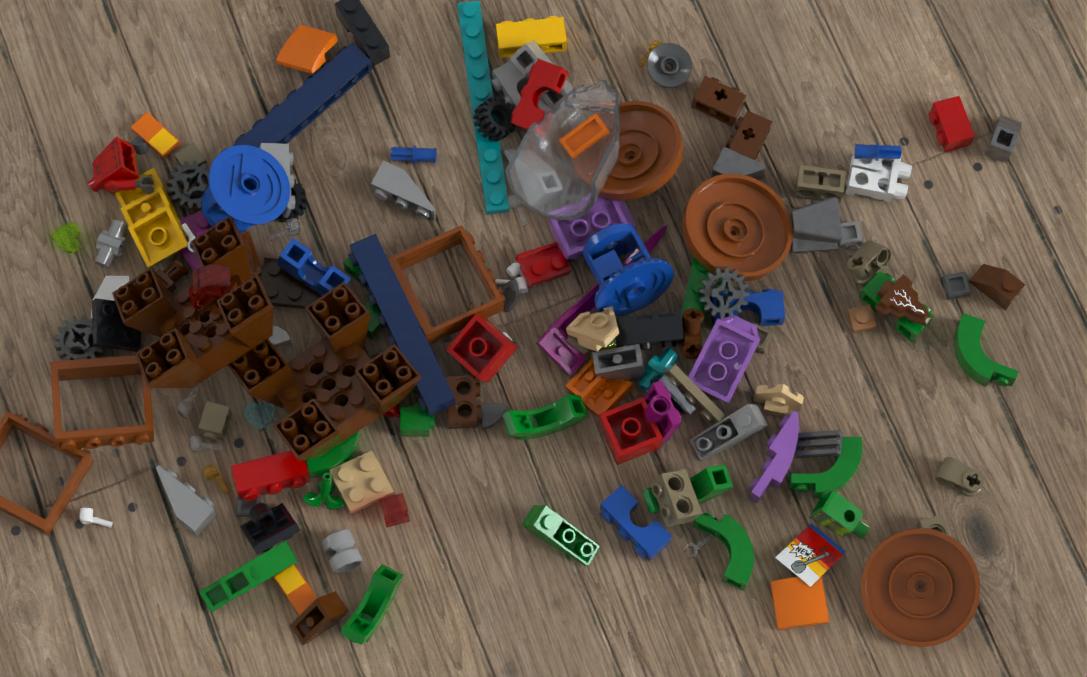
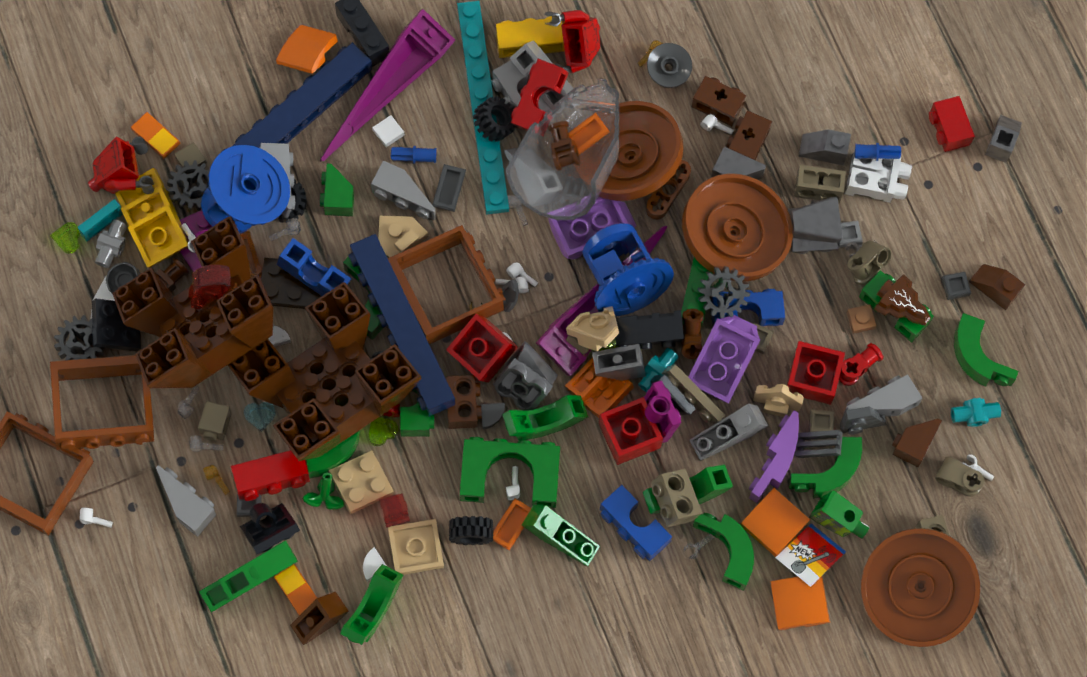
(100, 220): none -> teal tile
(120, 275): none -> dark grey hair
(338, 194): none -> green slope
(343, 555): light grey wheel -> none
(372, 563): none -> white tile
(381, 430): none -> clear neon green tile
(388, 131): none -> white tile
(399, 234): none -> tan plate
(412, 54): none -> magenta plate
(416, 547): none -> tan plate
(449, 188): none -> dark grey tile
(471, 530): none -> black tyre
(481, 455): none -> green arch
(511, 524): none -> orange tile
(514, 490): none -> white hand
(525, 378): none -> flat silver piece
(543, 264): red plate -> none
(563, 149): none -> reddish brown connector
(579, 38): none -> red torso
(665, 206): none -> dark orange beam
(711, 121): none -> white hand
(775, 522): none -> orange slope
(815, 372): none -> red brick
(821, 420): none -> dark tan tile
(825, 146): none -> flat silver slope
(859, 364): none -> red connector
(861, 418): none -> dark grey wing
(891, 400): none -> light grey slope
(915, 441): none -> reddish brown slope
(972, 458): none -> white hand
(975, 412): none -> teal axle

